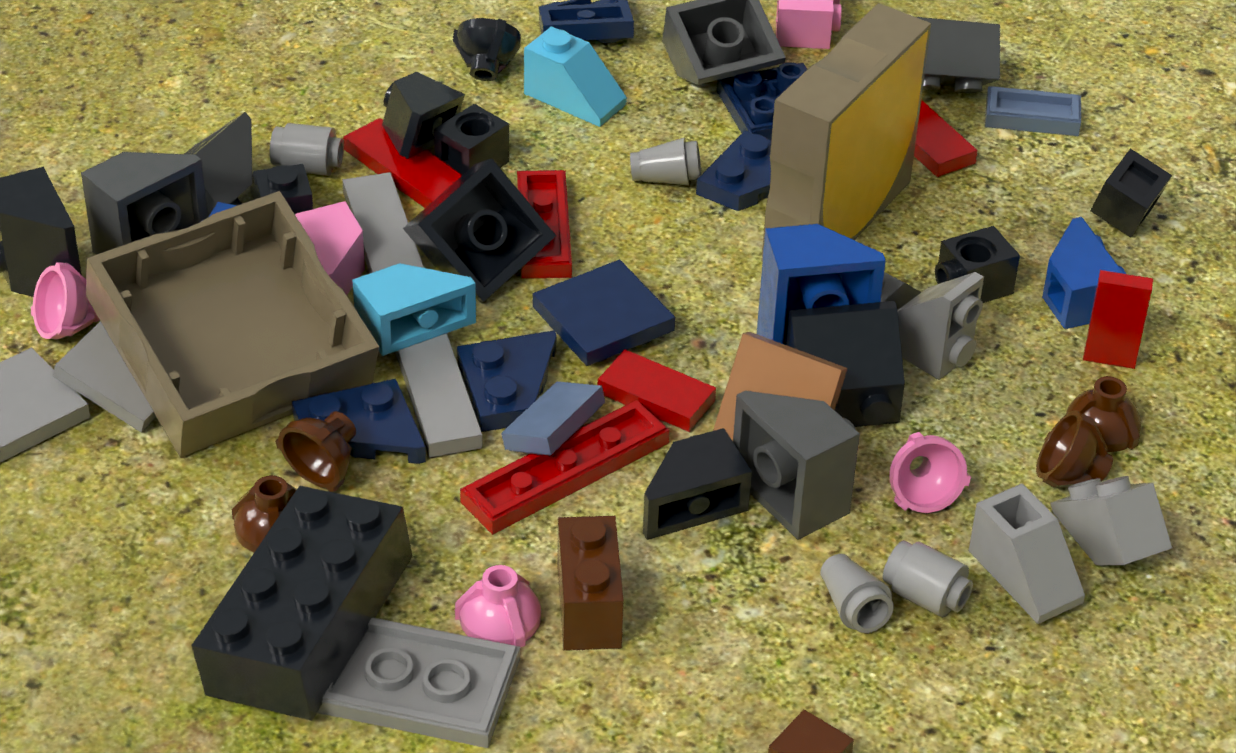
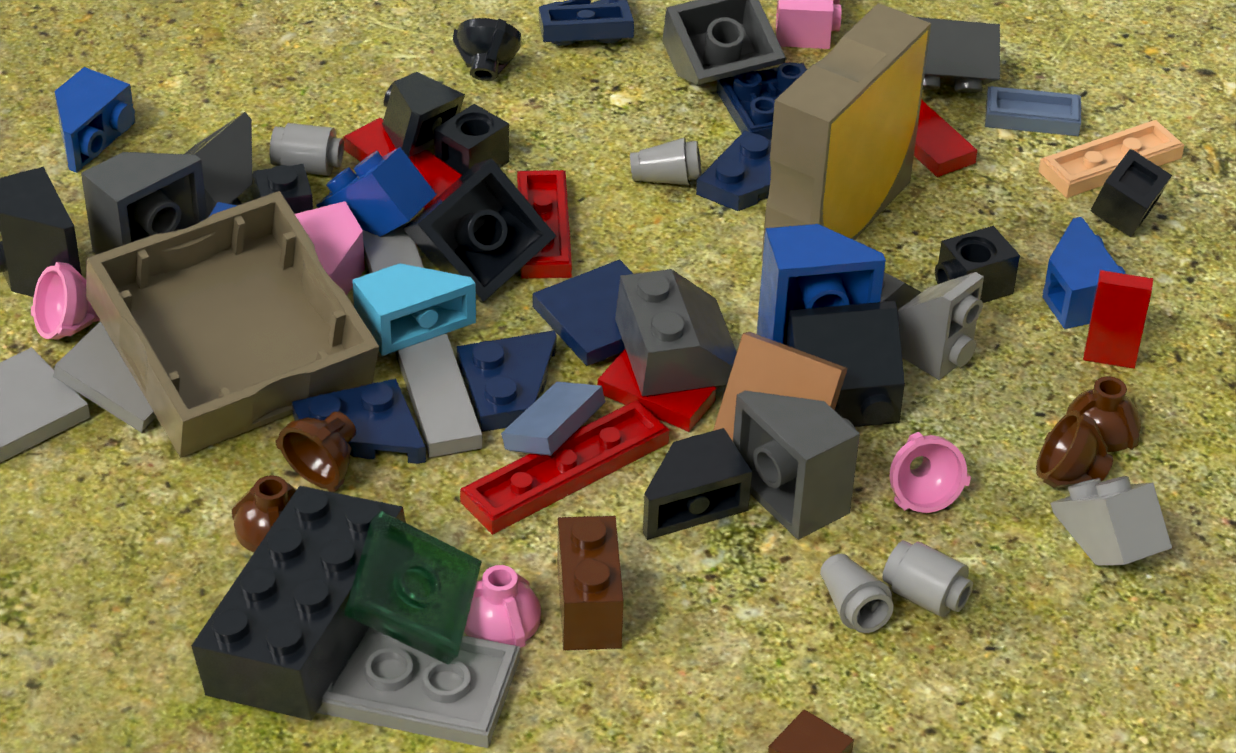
(92, 114): none -> blue slope
(381, 192): none -> blue slope
(413, 588): none -> clear green tile
(571, 77): medium azure slope -> none
(672, 333): none -> dark grey slope
(1026, 553): light grey slope -> none
(1093, 162): none -> light nougat tile

